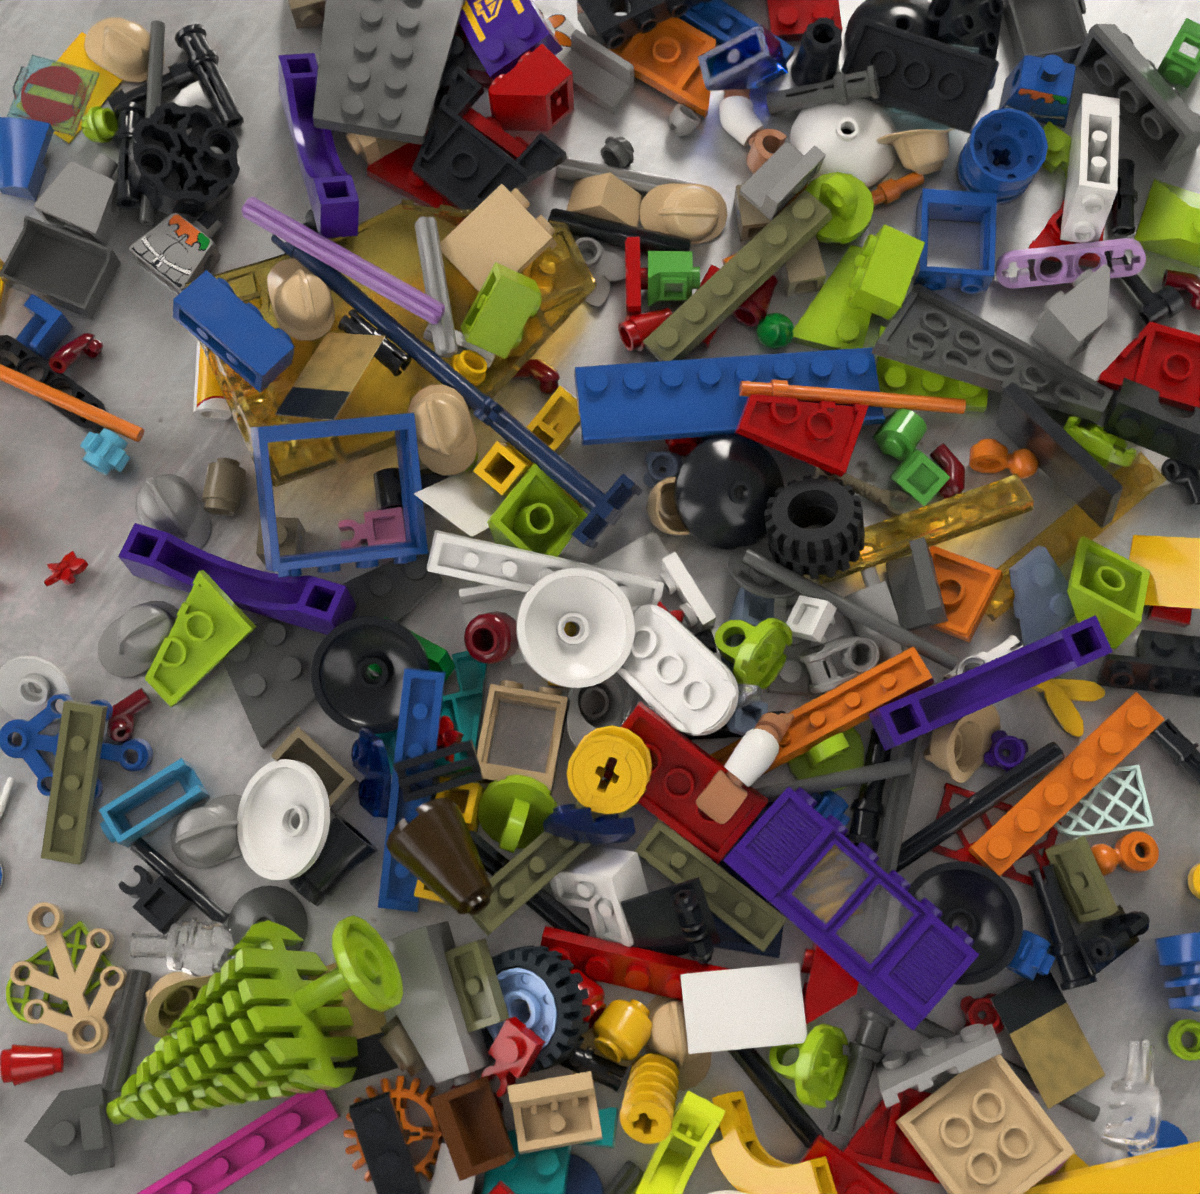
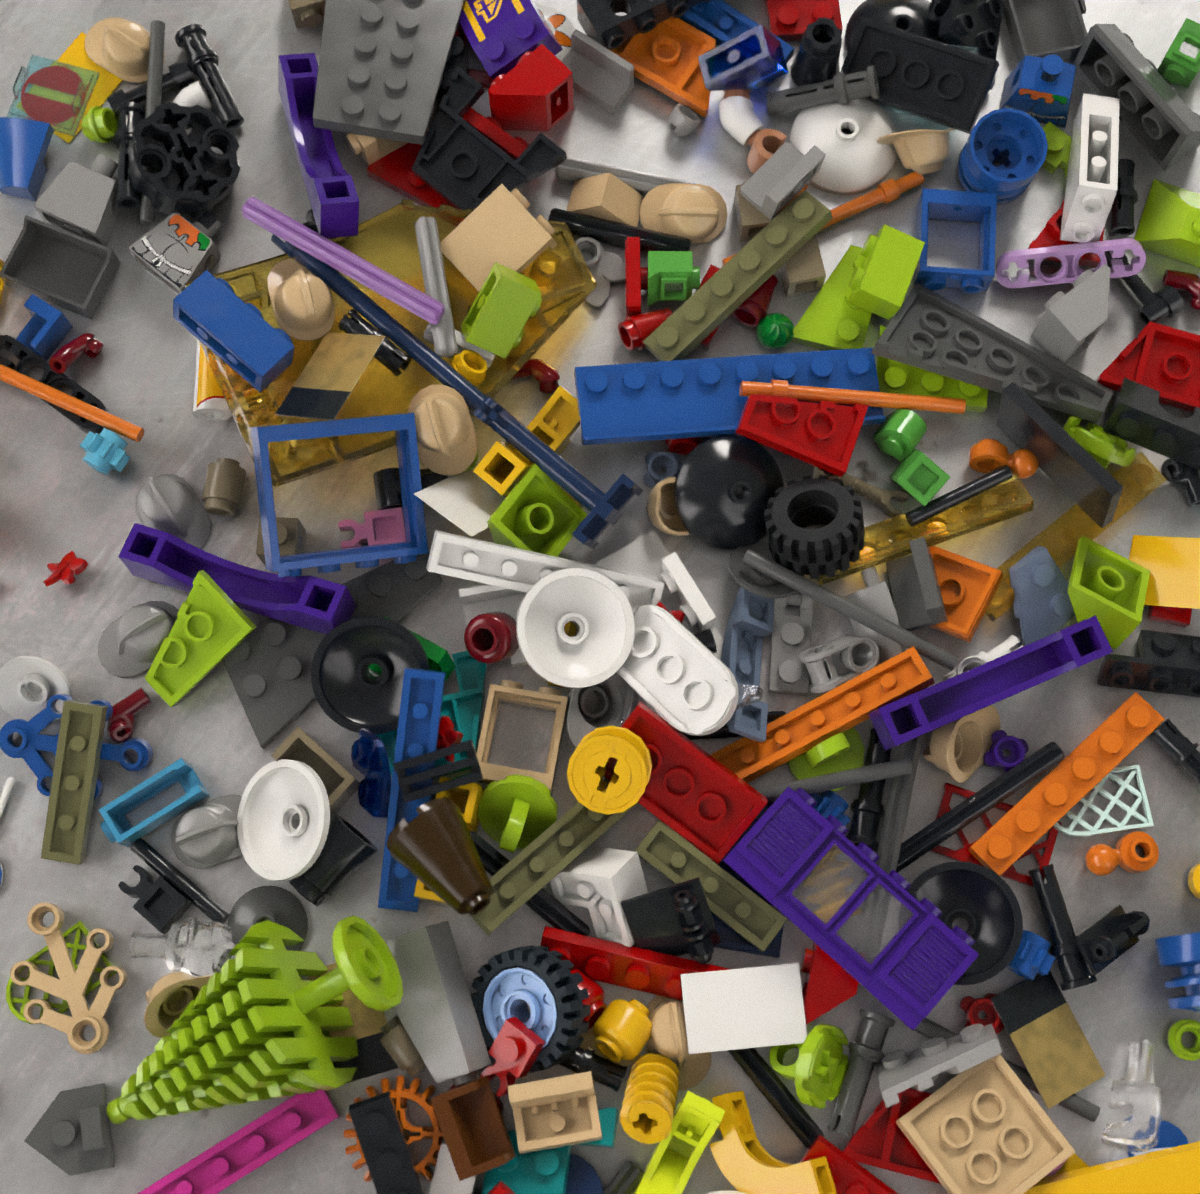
(30, 1063): red cone -> none
(126, 1030): dark grey axle -> none
(476, 985): olive plate -> none
(578, 826): clear blue slope -> none
(617, 152): dark grey plate -> none
(745, 765): piece -> none
(760, 655): lime tile -> none
(811, 618): white tile -> none
(849, 204): lime tile -> none
(953, 467): dark red arm -> none
(958, 495): none -> black bar
(1061, 693): yellow piece -> none
(1081, 880): olive plate -> none

